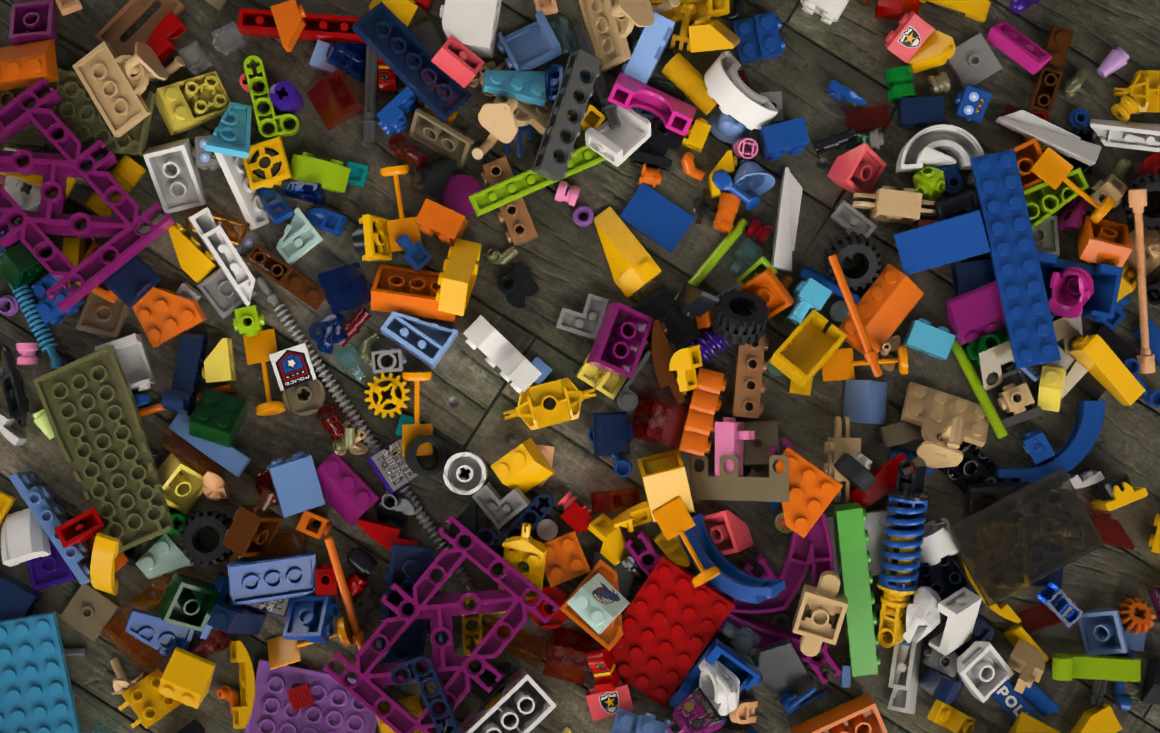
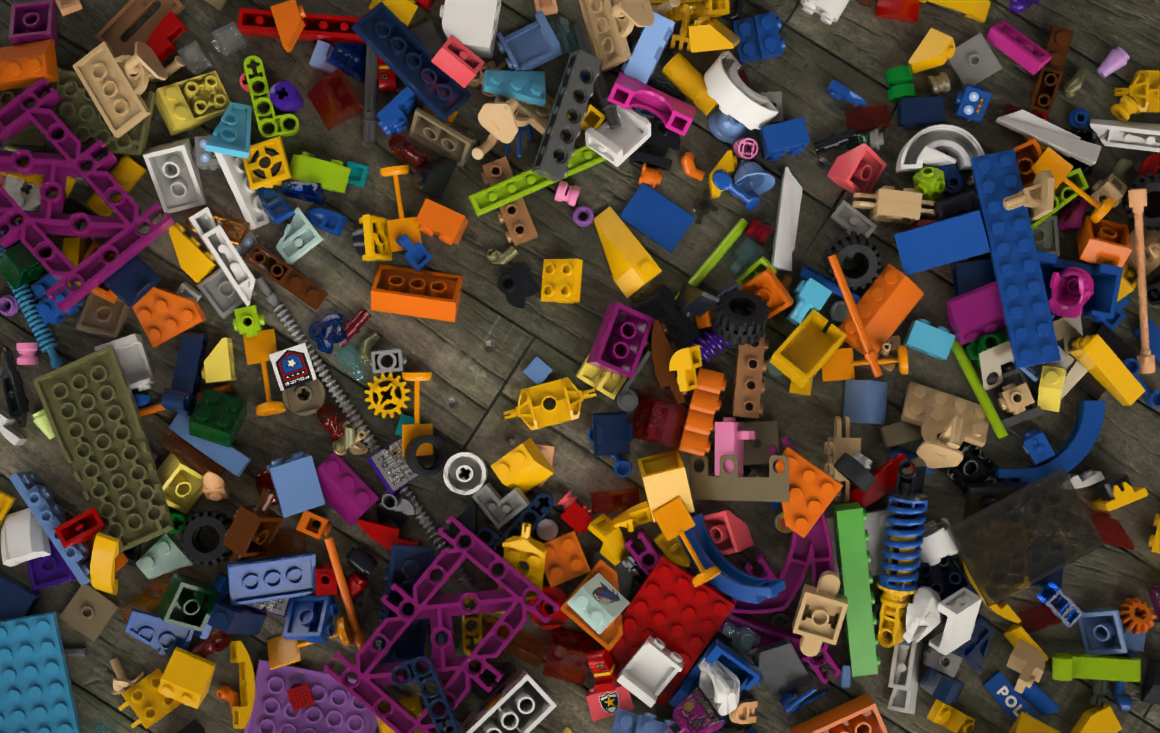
(142, 655): clear orange slope -> none
(345, 288): clear blue plate -> none
(419, 338): light blue wedge -> none
(457, 193): magenta tile -> none
(458, 277): yellow piece -> none
(501, 353): white brick -> none
(552, 82): blue plate -> none
(561, 280): none -> yellow plate
(586, 323): light grey plate -> none
(650, 670): none -> white panel
(697, 135): yellow brick -> none
(726, 212): orange piece -> none
(908, 36): coral brick -> none
(982, 670): white slope -> none
(1037, 197): none -> tan piece

